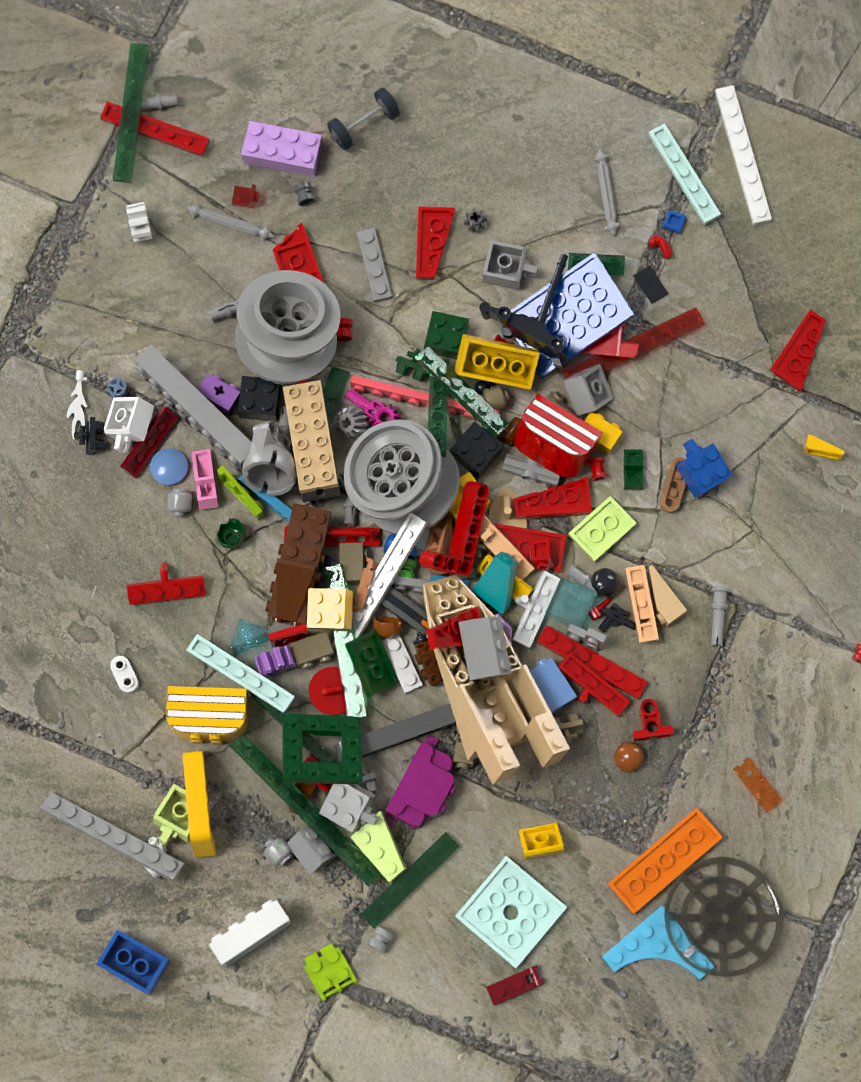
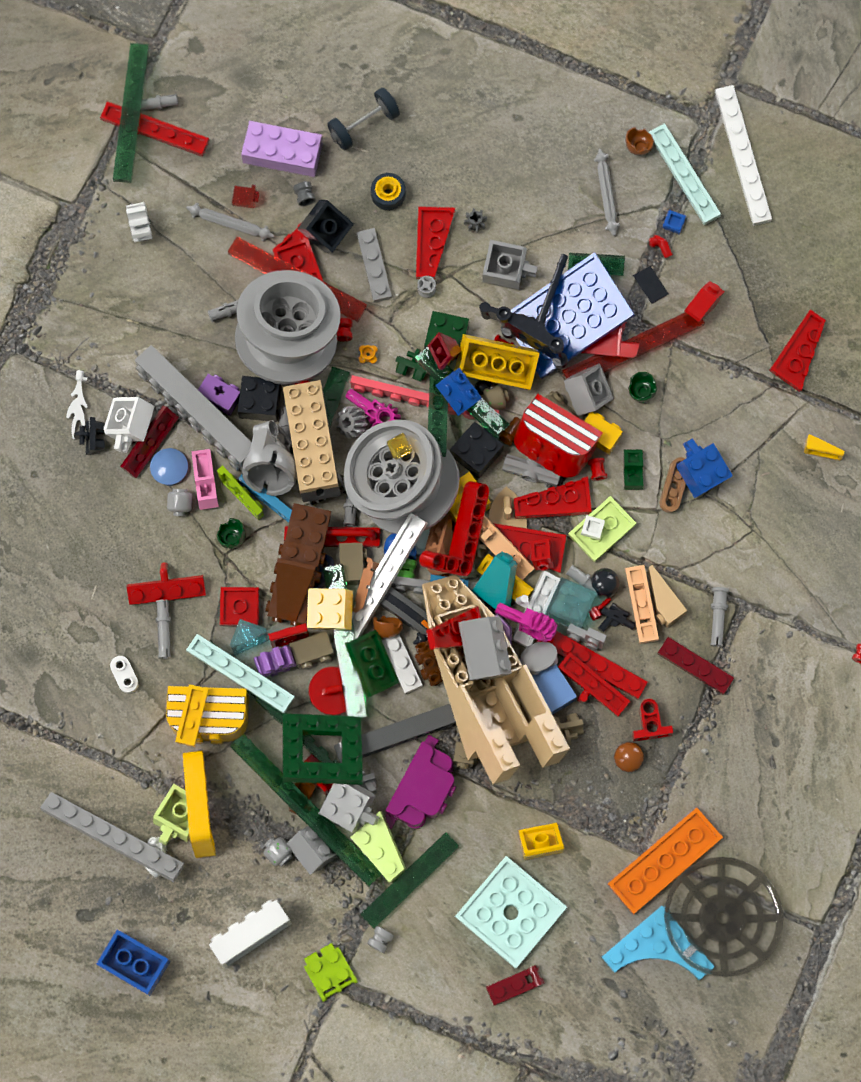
(115, 385): sand blue wheel -> none
(163, 629): none -> light grey pin
(192, 715): none -> yellow plate
(239, 604): none -> red plate
(269, 263): none -> clear red plate
(325, 226): none -> black brick
(364, 349): none -> light orange plate
(384, 182): none -> wheel
(399, 446): none -> clear yellow plate
(429, 283): none -> light grey wheel
(444, 350): none -> dark red slope
(458, 391): none -> blue bracket
(531, 622): none -> dark pink gear
(539, 657): none -> light grey dish
(592, 527): none -> white plate
(639, 141): none -> dark orange hair
(642, 387): none -> dark green hair
(695, 665): none -> dark red plate
(704, 301): none -> red slope
(757, 785): clear orange plate -> none

